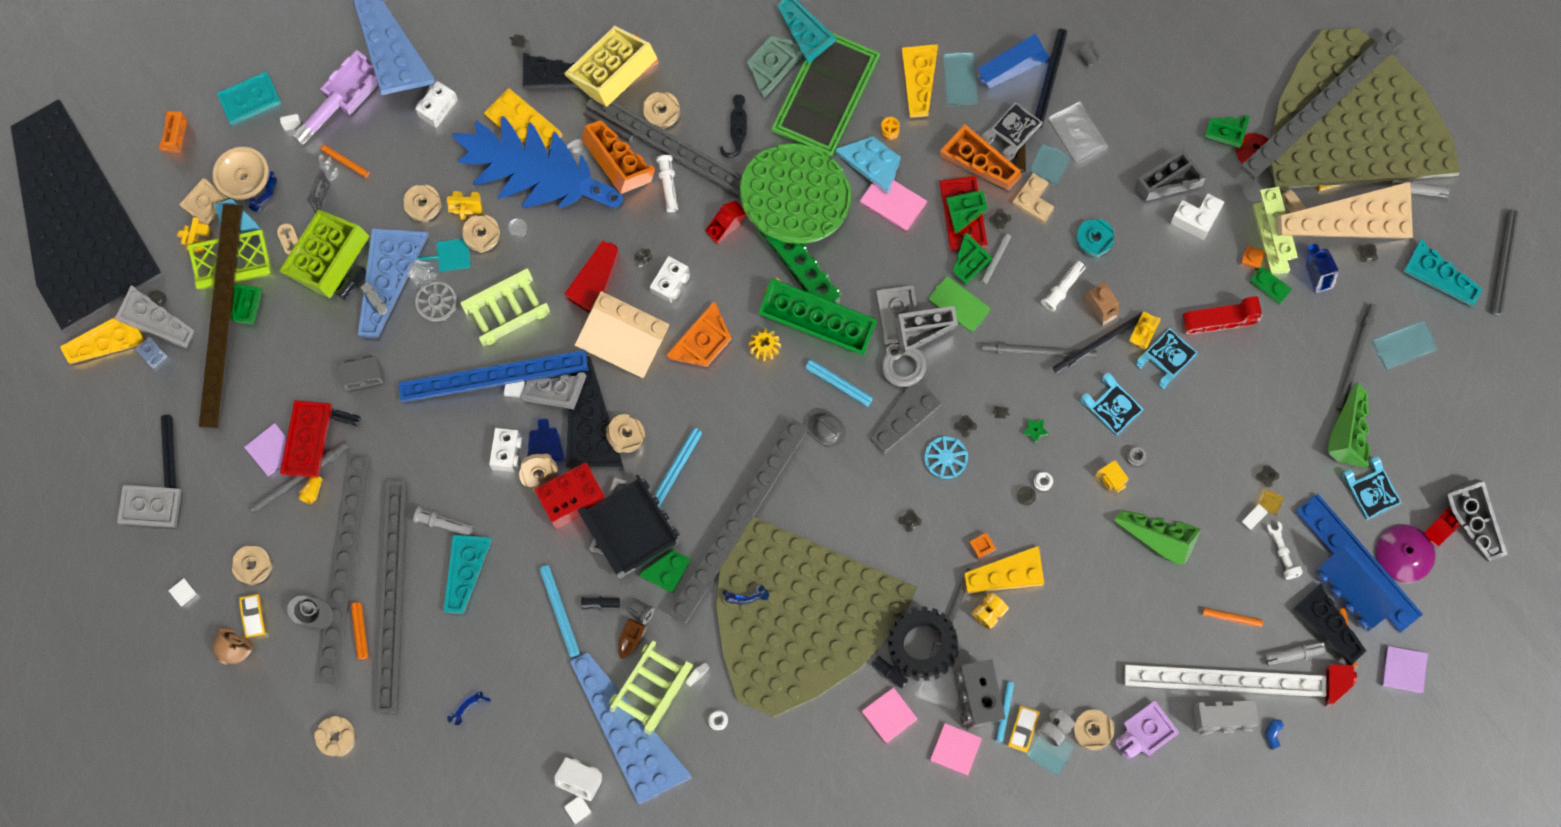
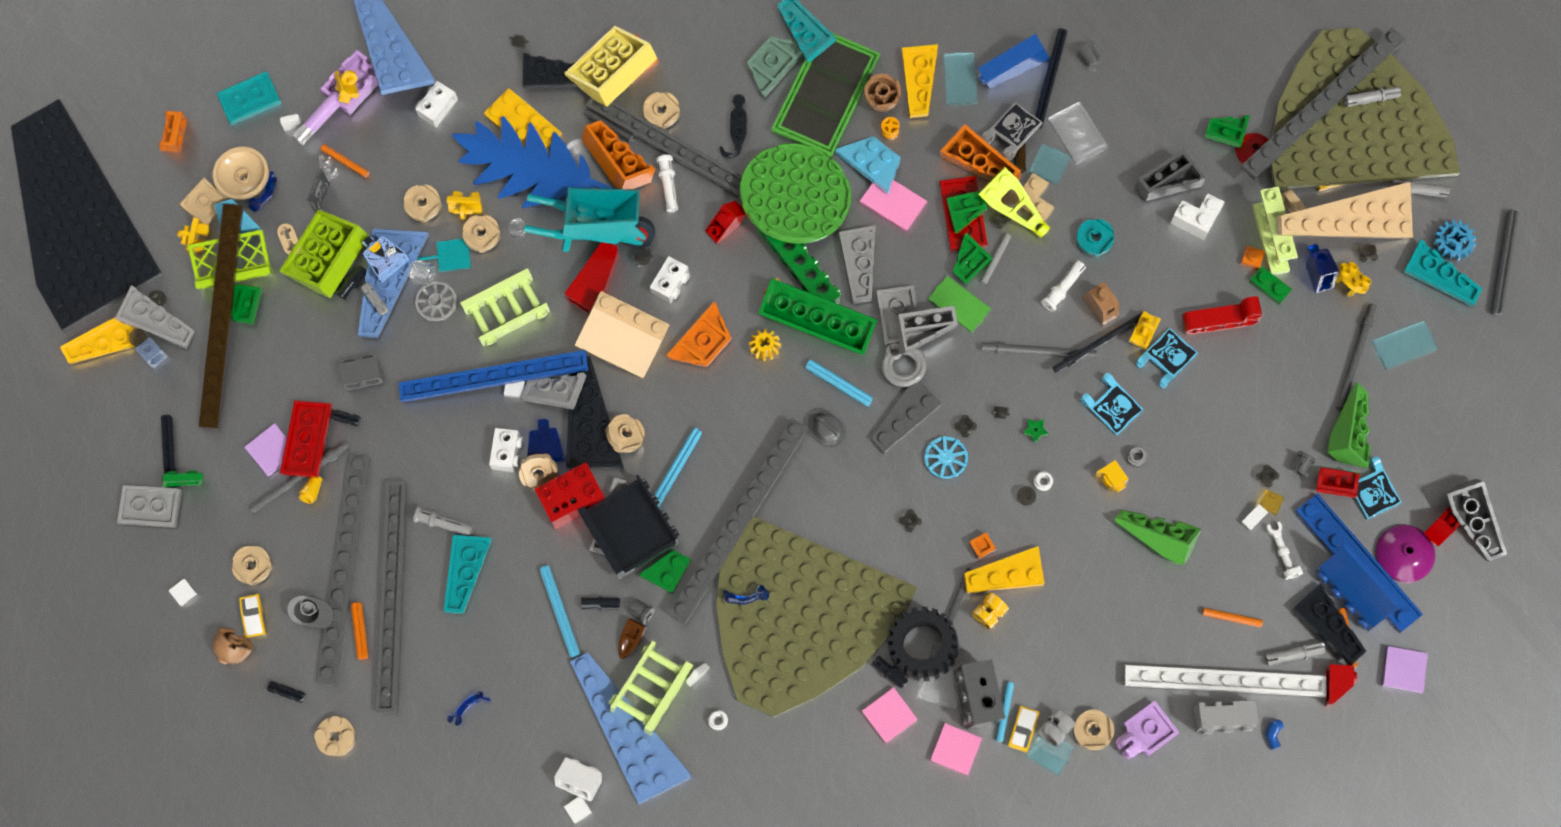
(137, 337): none -> clear smoke plate
(190, 478): none -> green plate
(286, 691): none -> black axle
(346, 85): none -> yellow hips
(383, 257): none -> light blue torso
(598, 216): none -> teal piece
(858, 256): none -> light grey wing
(882, 92): none -> medium nougat cylinder
(999, 187): none -> neon yellow plate
(1303, 463): none -> dark grey bush
(1338, 482): none -> red hinge
(1353, 278): none -> yellow plate
(1372, 96): none -> light grey axle
(1449, 245): none -> dark azure gear

